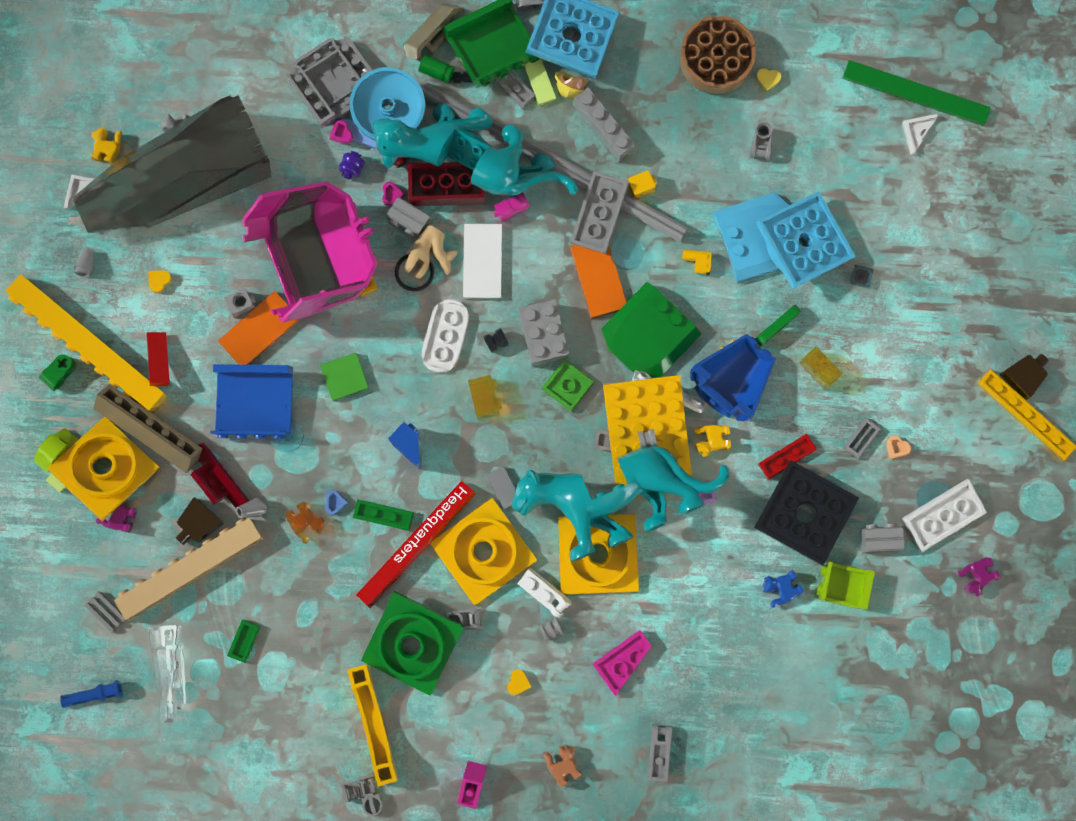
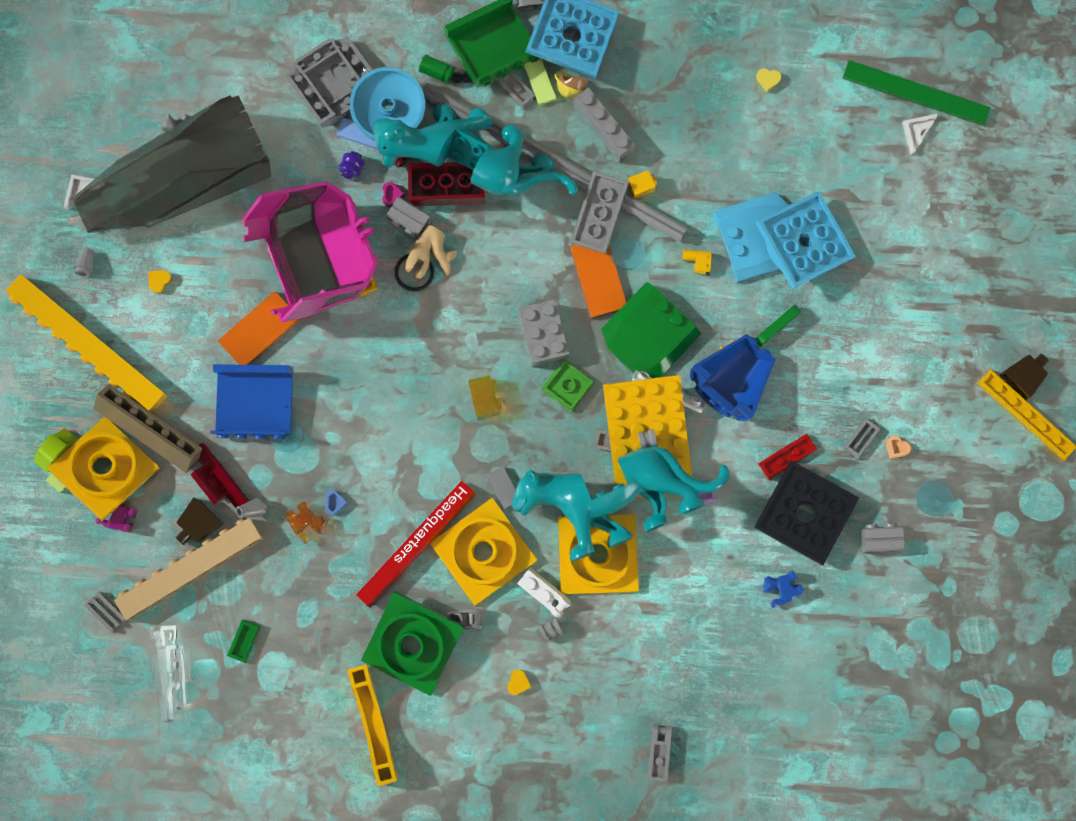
(56, 373): green piece -> none
(99, 693): blue pin -> none
(102, 148): yellow animal -> none
(157, 359): red tile -> none
(233, 299): light grey brick -> none
(341, 133): dark pink tile -> none
(344, 376): bright green tile -> none
(362, 789): light grey piece -> none
(383, 515): green tile -> none
(408, 443): blue slope -> none
(429, 29): dark tan piece -> none
(445, 336): white tile -> none
(471, 784): dark pink slope -> none
(482, 261): white tile -> none
(496, 340): black wheel -> none
(511, 206): dark pink piece -> none
(566, 766): nougat animal -> none
(622, 660): dark pink wing -> none
(712, 72): medium nougat brick -> none
(715, 439): yellow animal -> none
(761, 144): light grey piece -> none
(820, 368): clear yellow brick -> none
(845, 585): lime panel -> none
(861, 276): clear smoke tile -> none
(944, 515): white tile -> none
(981, 575): magenta animal -> none

